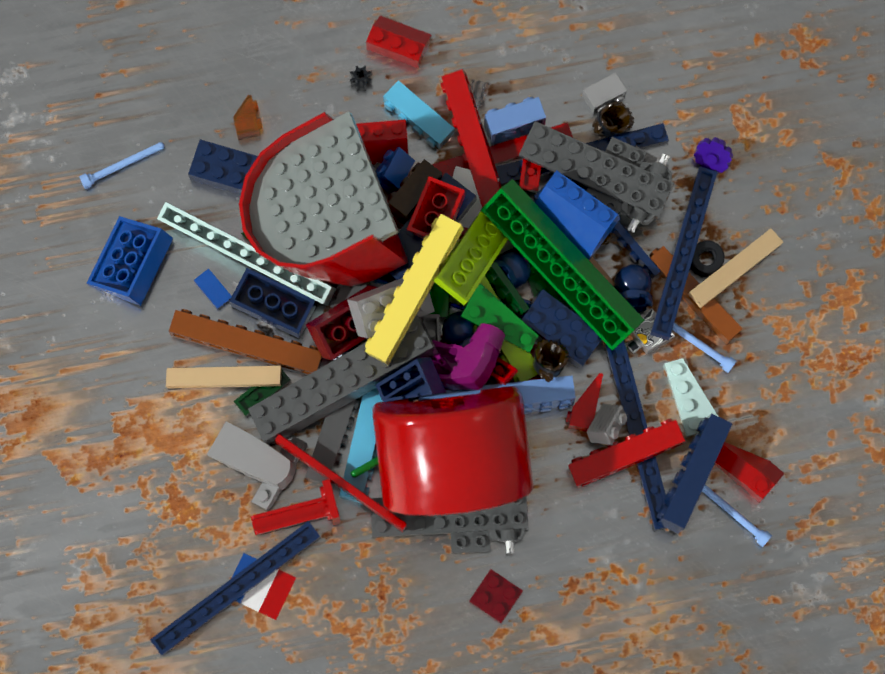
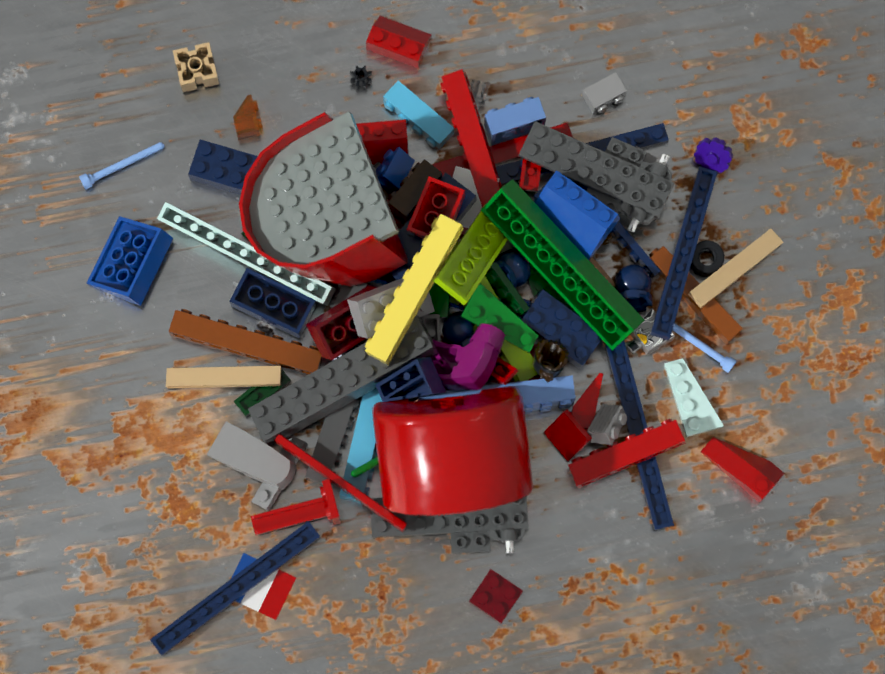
(185, 64): none -> tan brick
(213, 289): blue tile -> none
(567, 435): none -> red tile
(613, 120): dark brown hair -> none
(694, 474): dark blue brick -> none
(761, 536): light blue piece -> none

